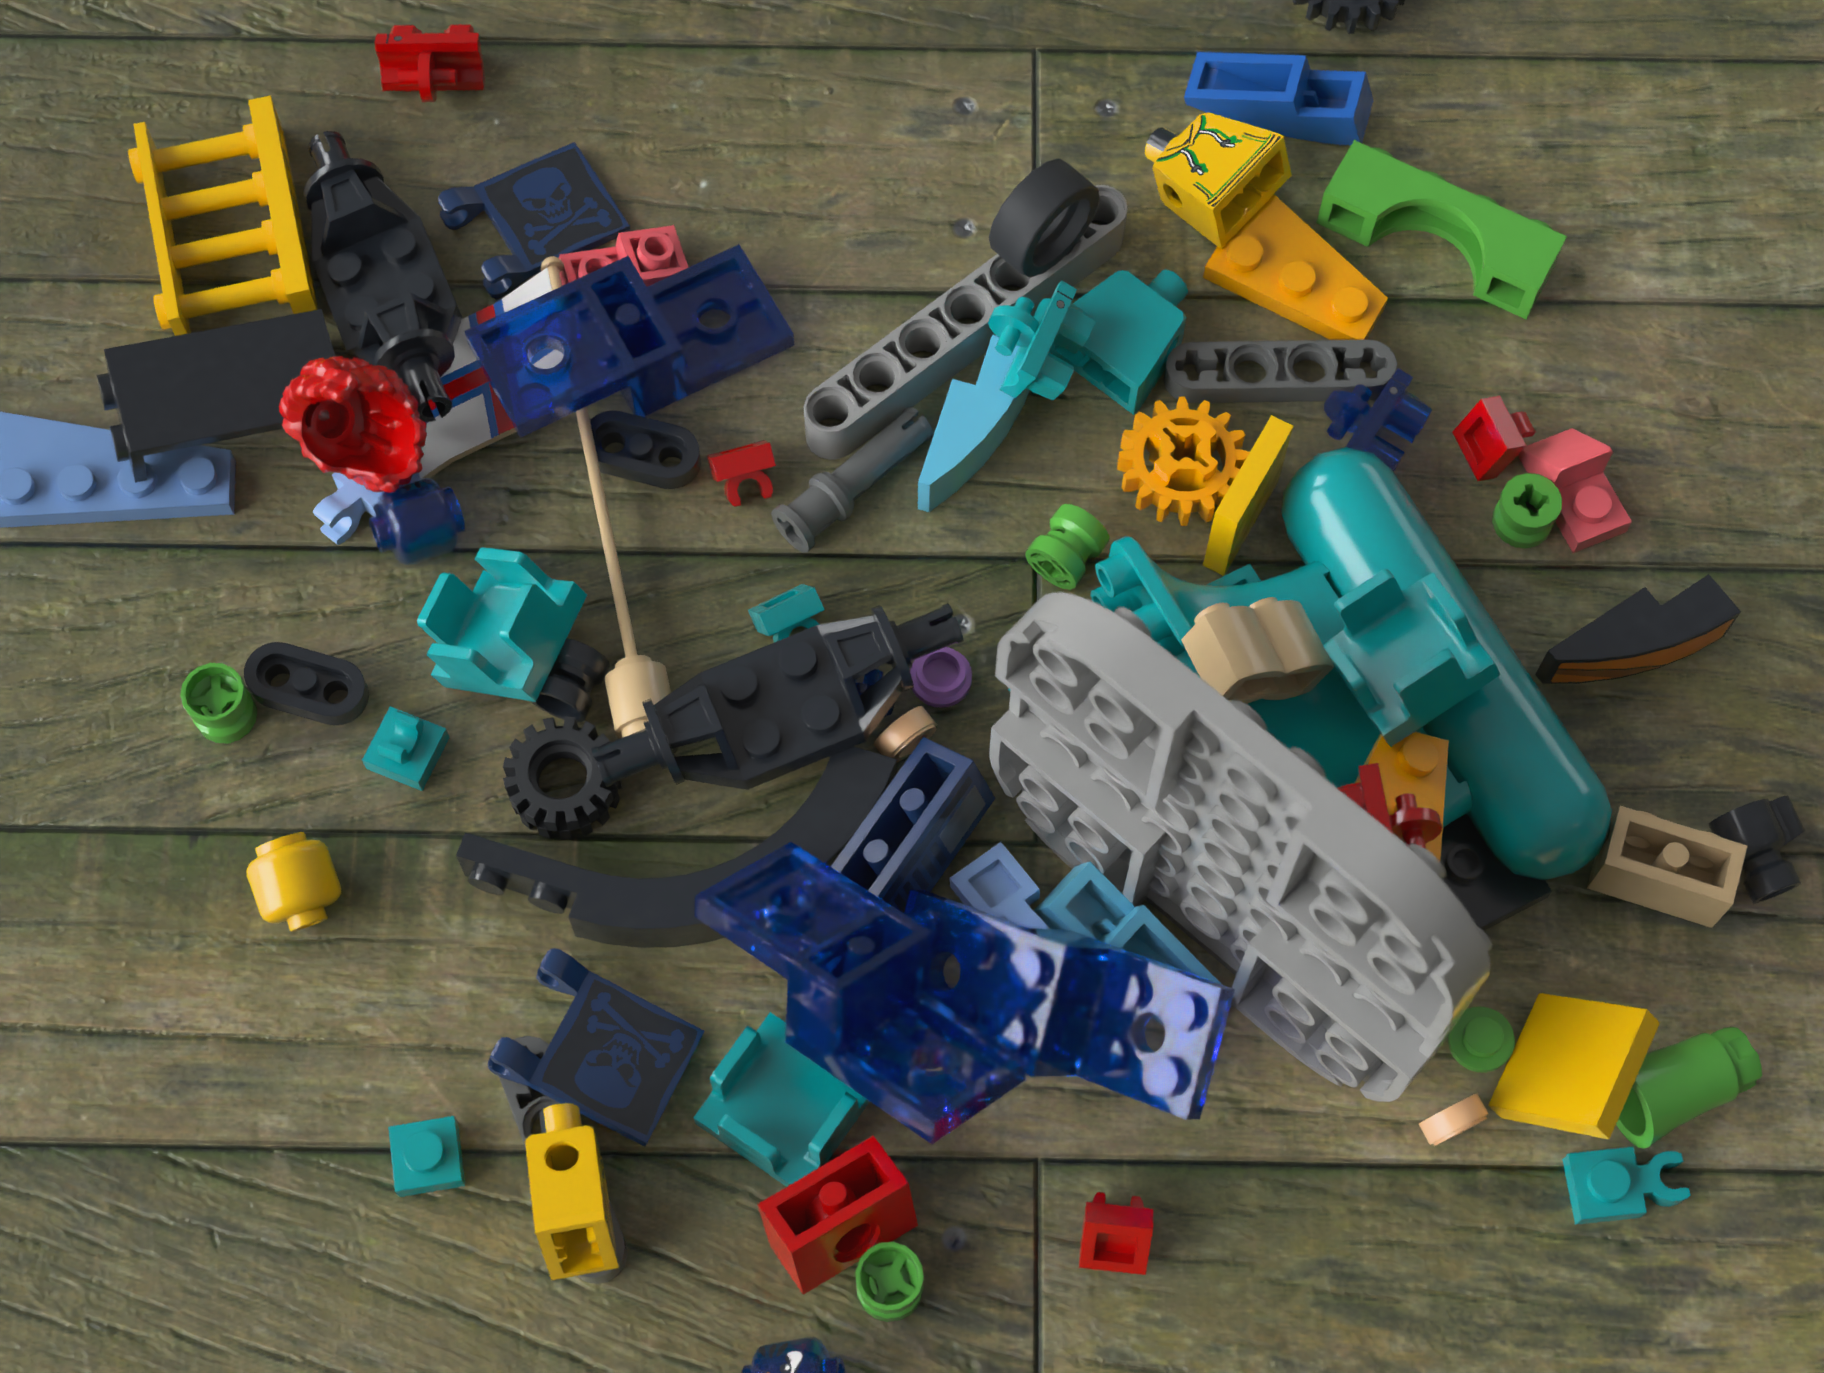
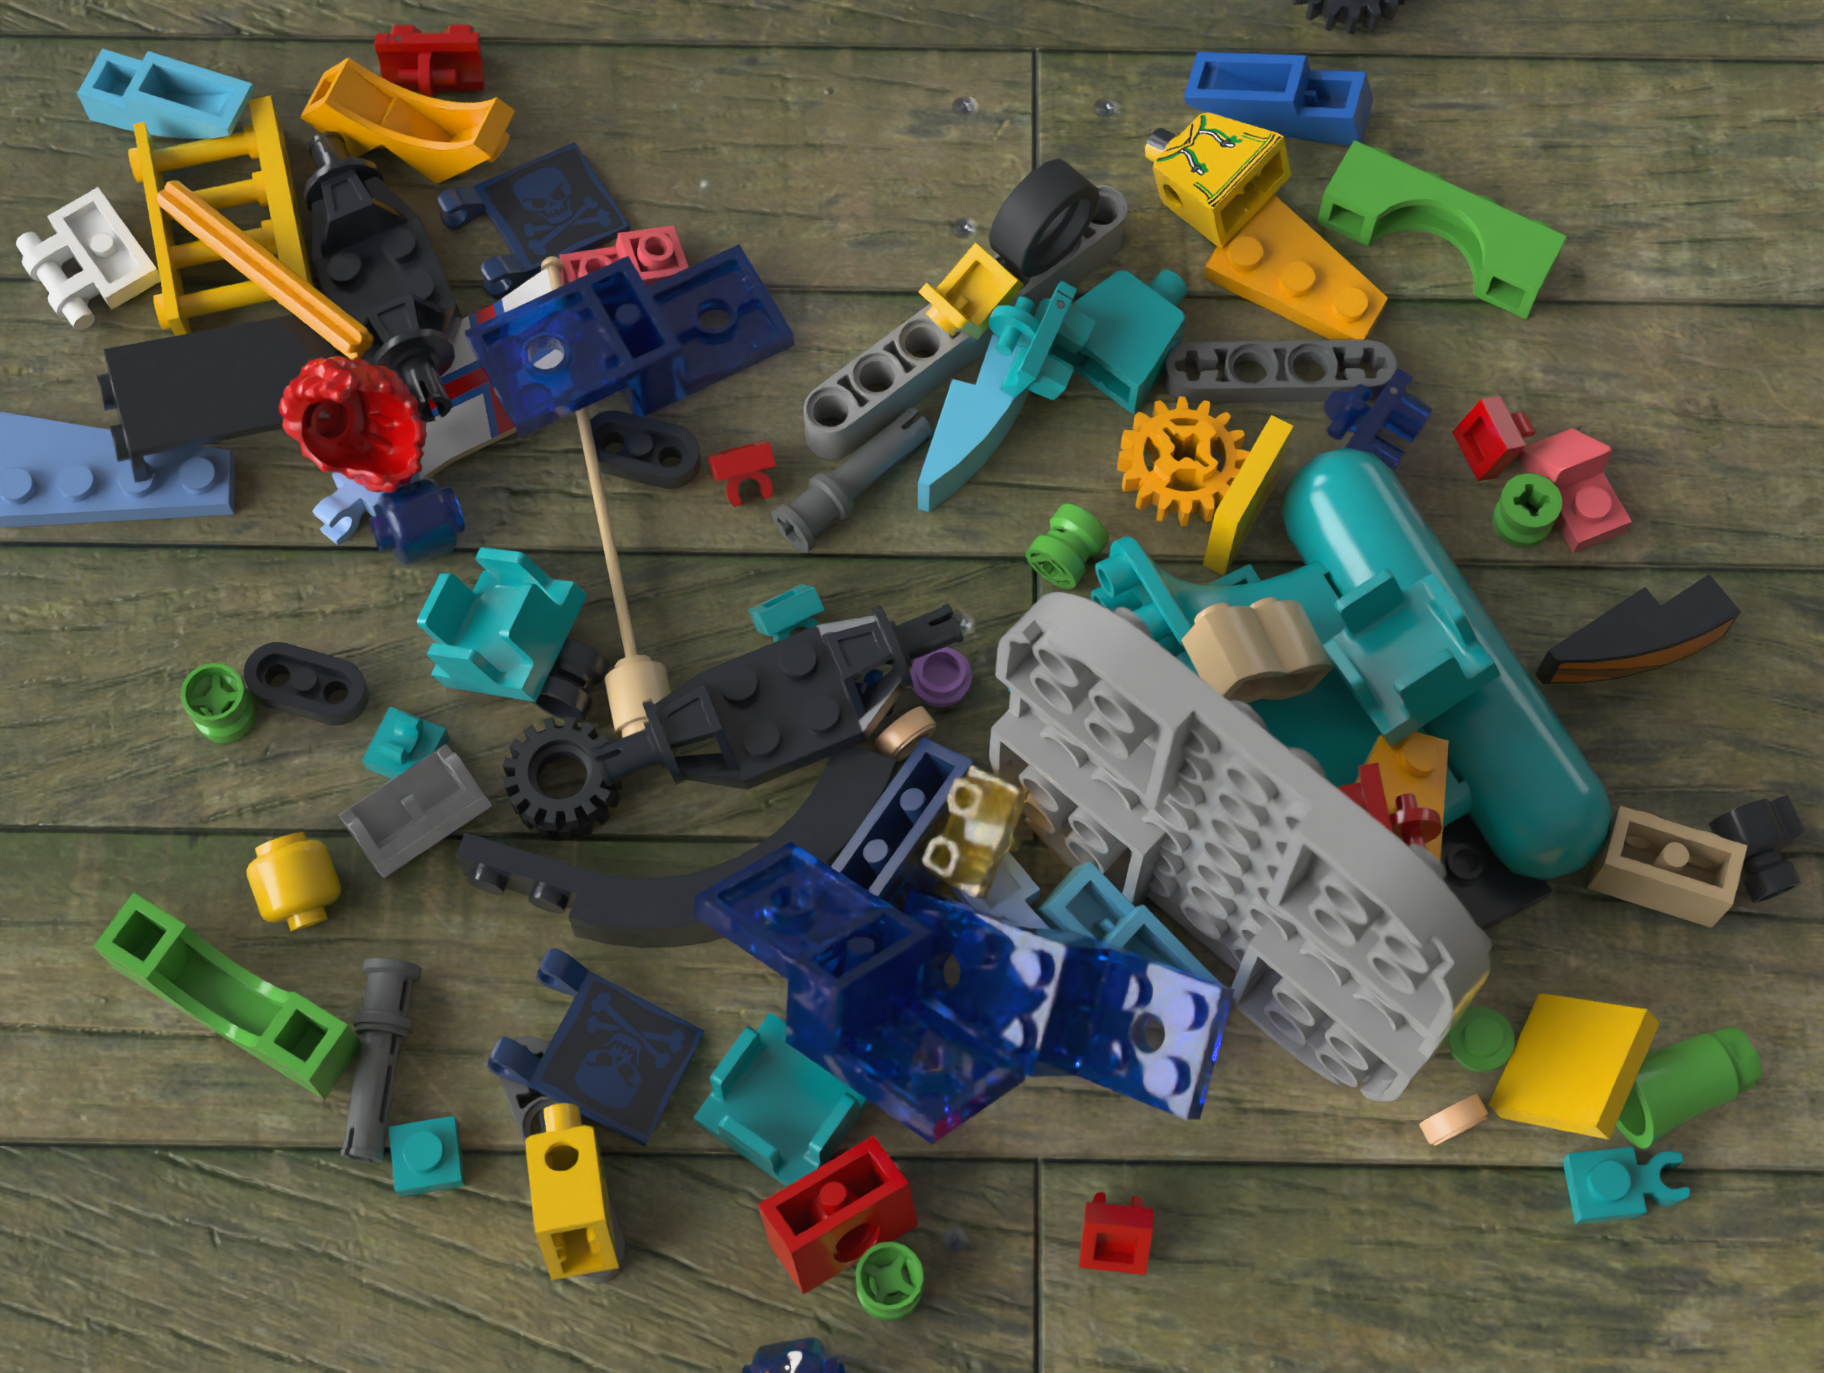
(102, 247): none -> white plate
(164, 94): none -> medium azure slope
(227, 998): none -> bright green arch
(265, 270): none -> light orange axle
(381, 1030): none -> dark grey pin
(414, 810): none -> flat silver hinge
(423, 131): none -> light orange arch
(971, 293): none -> yellow bracket
(977, 831): none -> clear yellow hips

